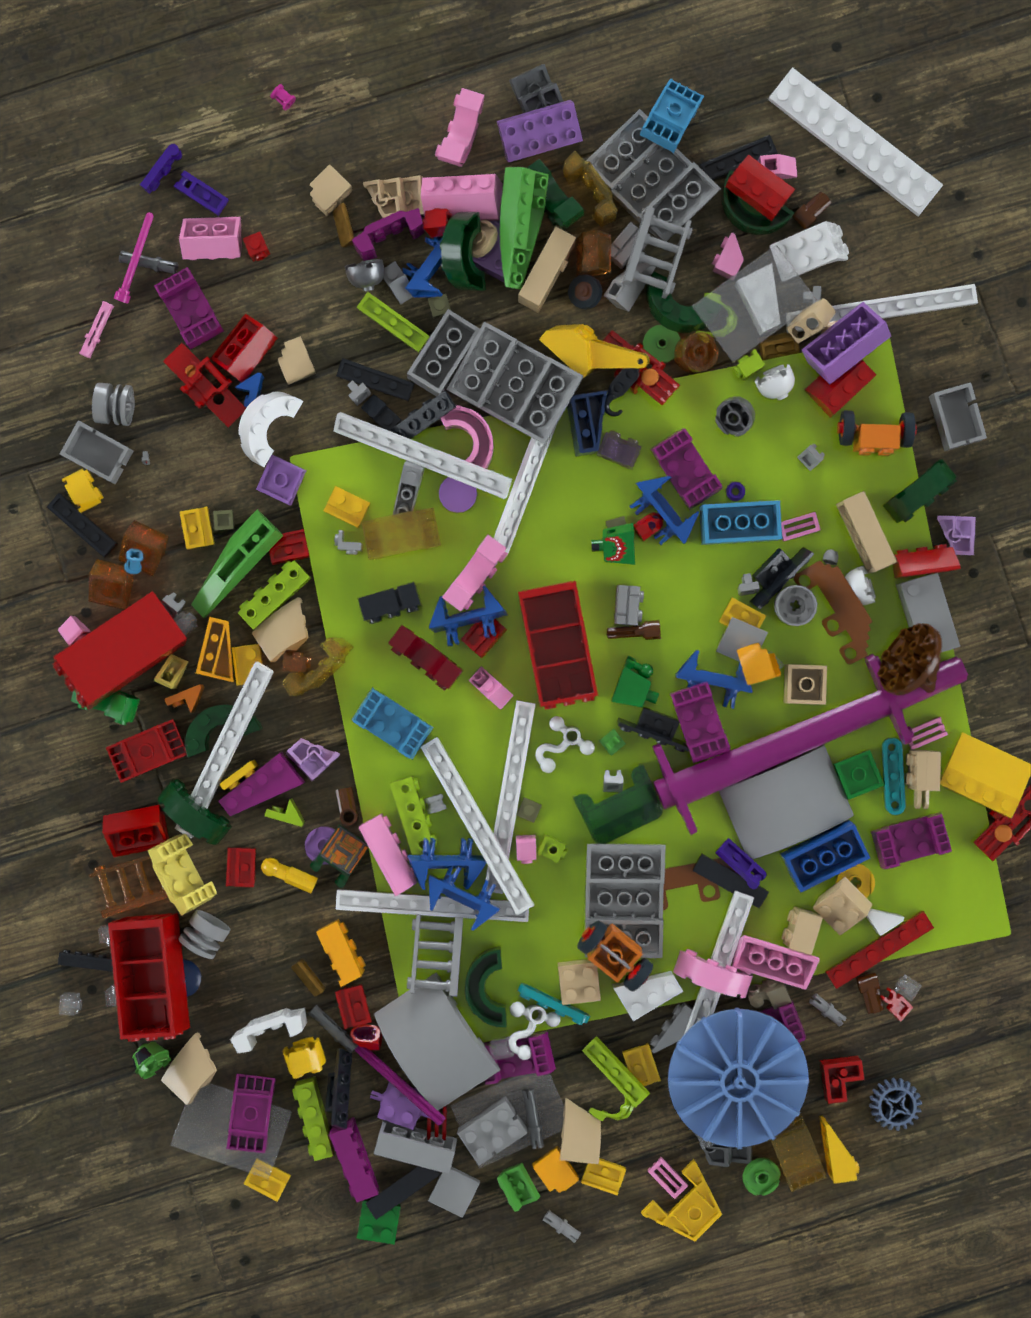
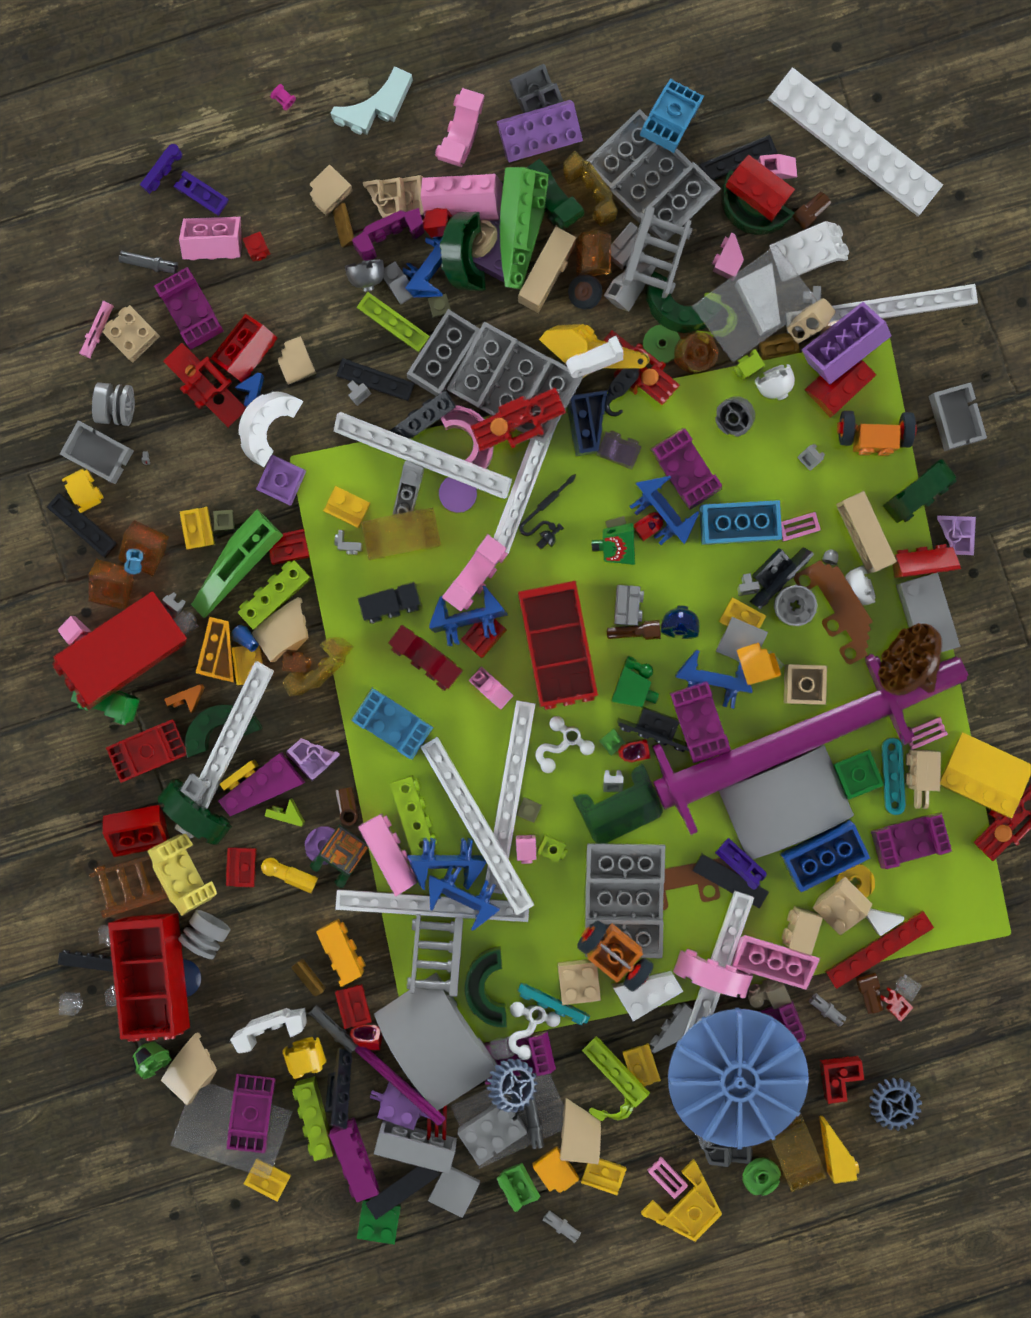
(123, 293): dark pink piece -> none
(130, 333): none -> tan brick
(171, 672): light yellow slope -> none
(194, 787): none -> light grey tile
(243, 636): none -> blue cone
(380, 413): black slope -> none
(384, 103): none -> light aqua arch
(435, 803): light grey wheel -> none
(515, 413): none -> red piece
(517, 1087): none -> sand blue gear
(547, 536): none -> black piece
(596, 358): none -> white leg
(634, 751): none -> rock
(680, 622): none -> clear blue cylinder
(739, 486): dark purple plate -> none

